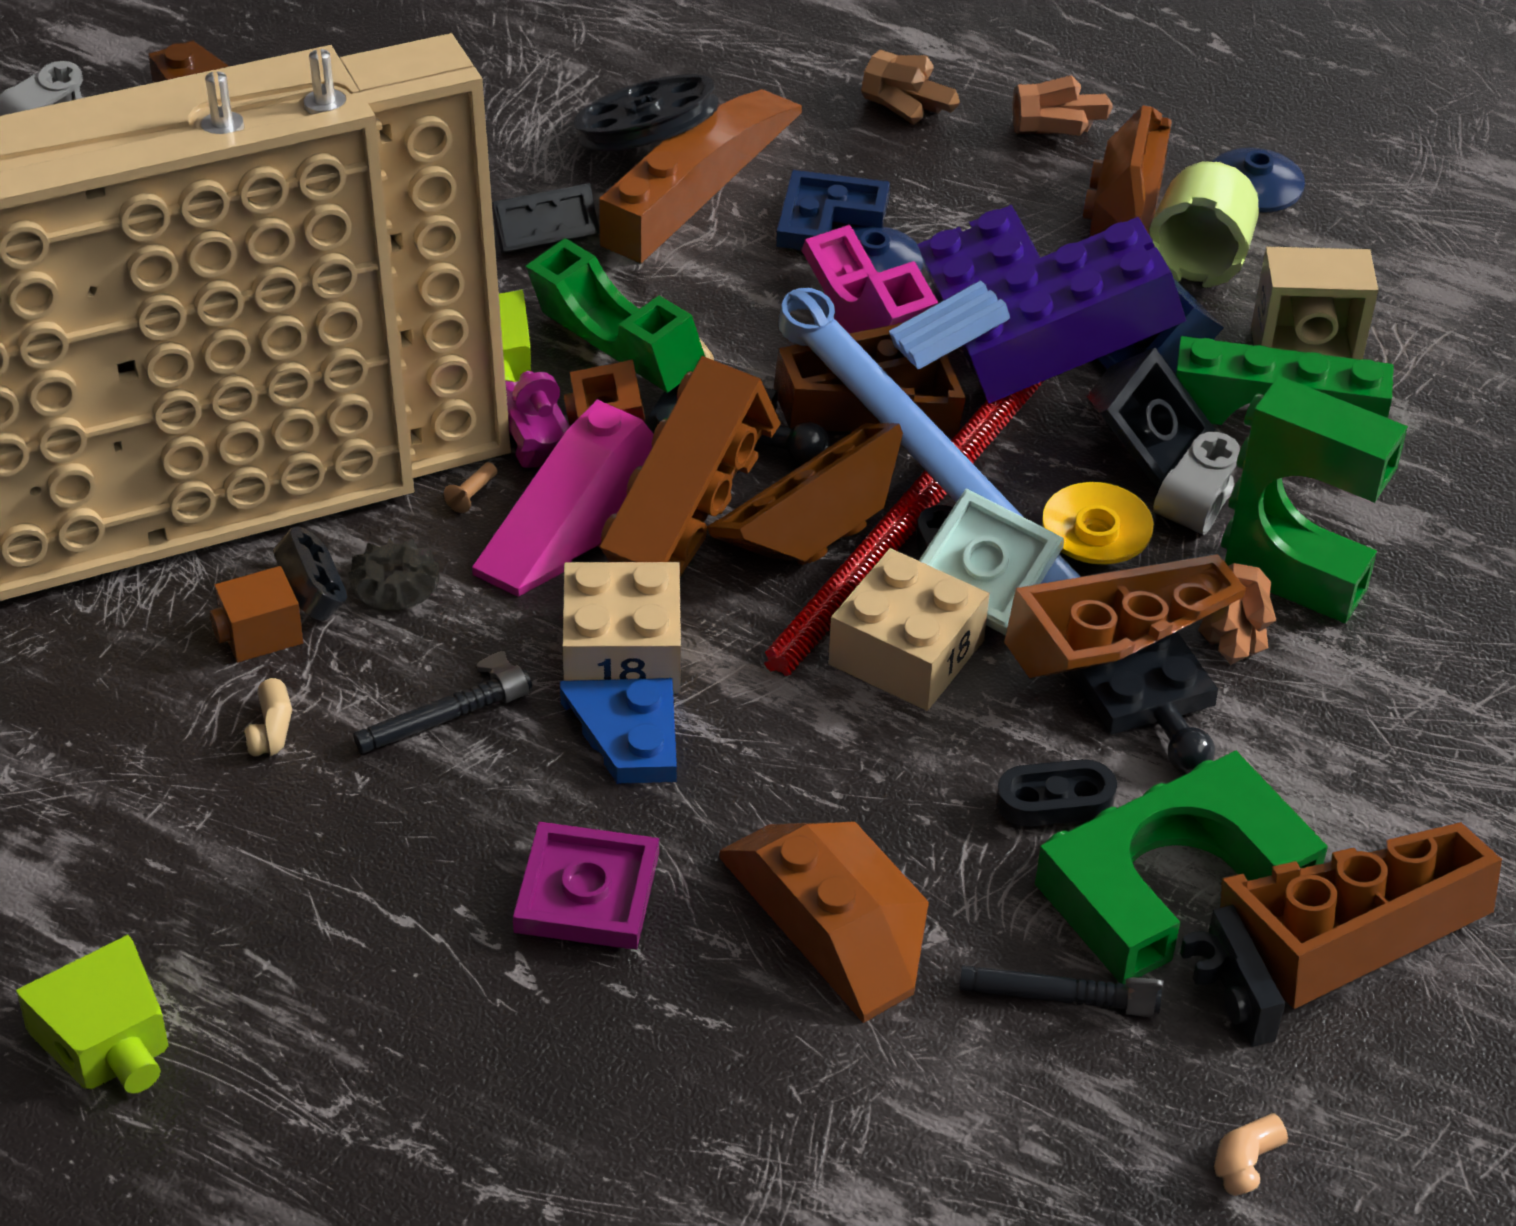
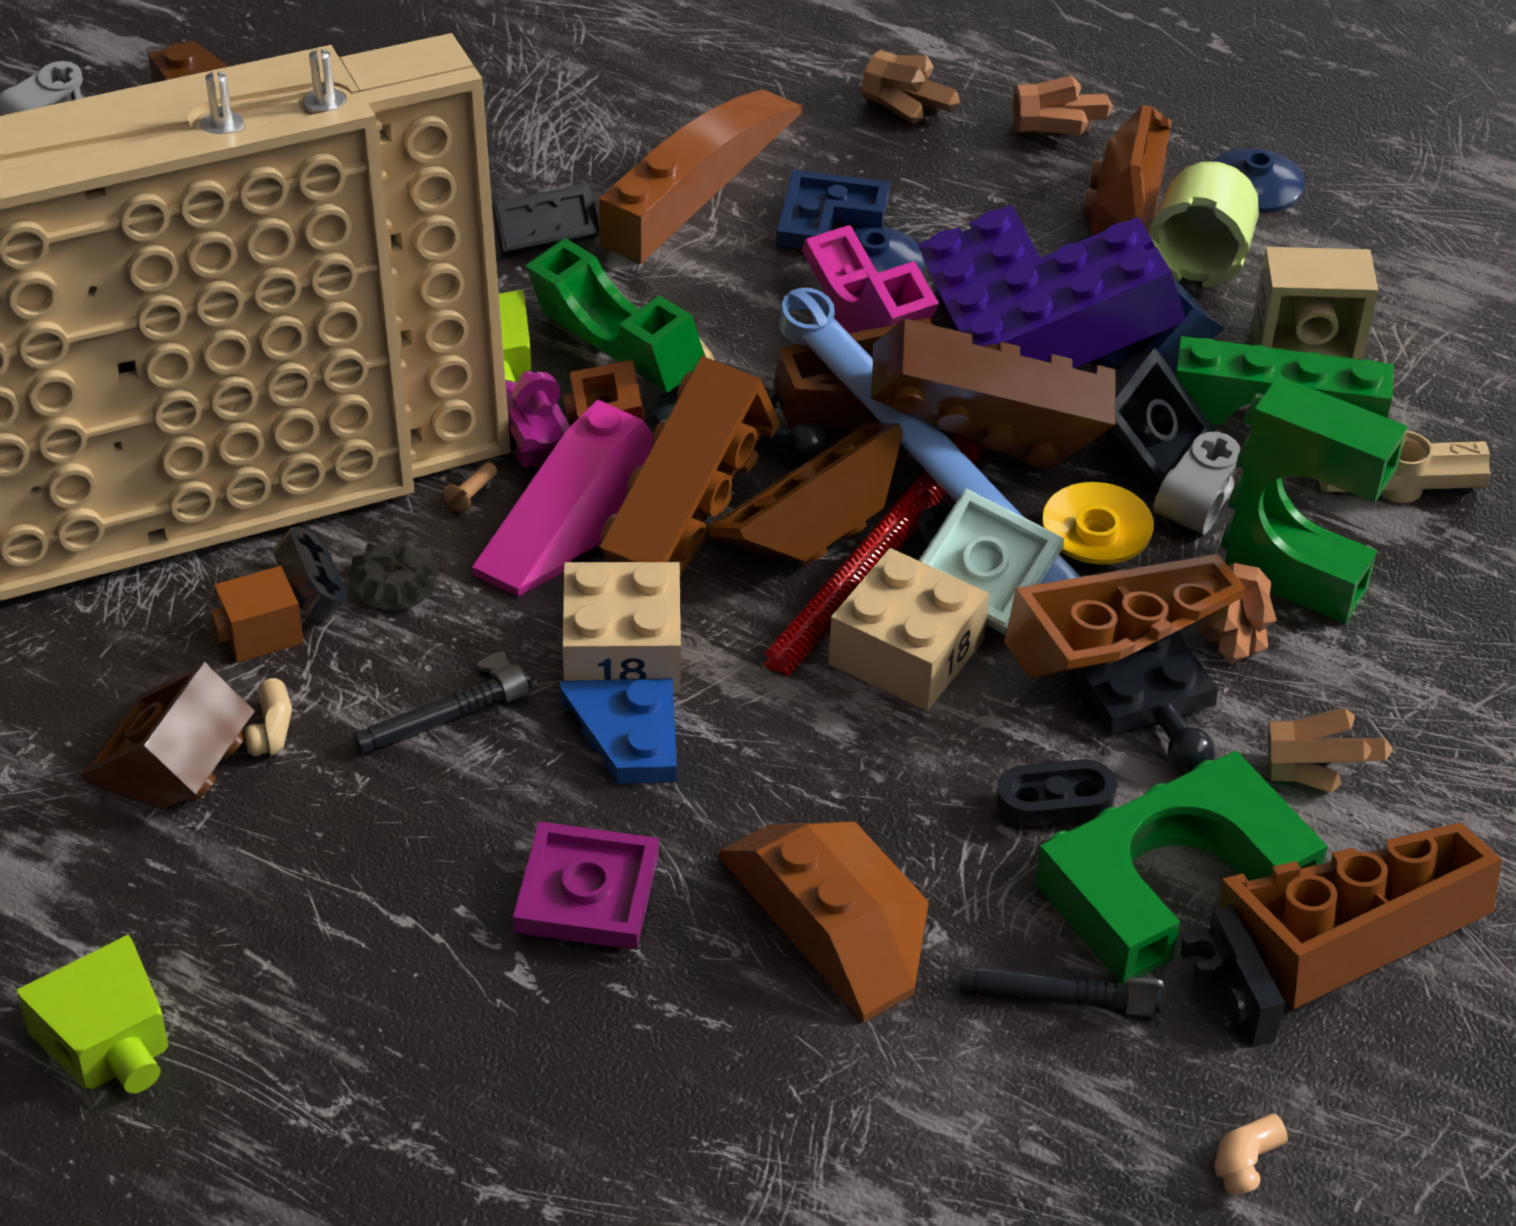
(172, 740): none -> reddish brown slope
(646, 112): black wedge -> none
(949, 325): light blue tile -> none
(992, 392): none -> reddish brown wedge
(1298, 746): none -> medium nougat rock
(1434, 467): none -> tan piece

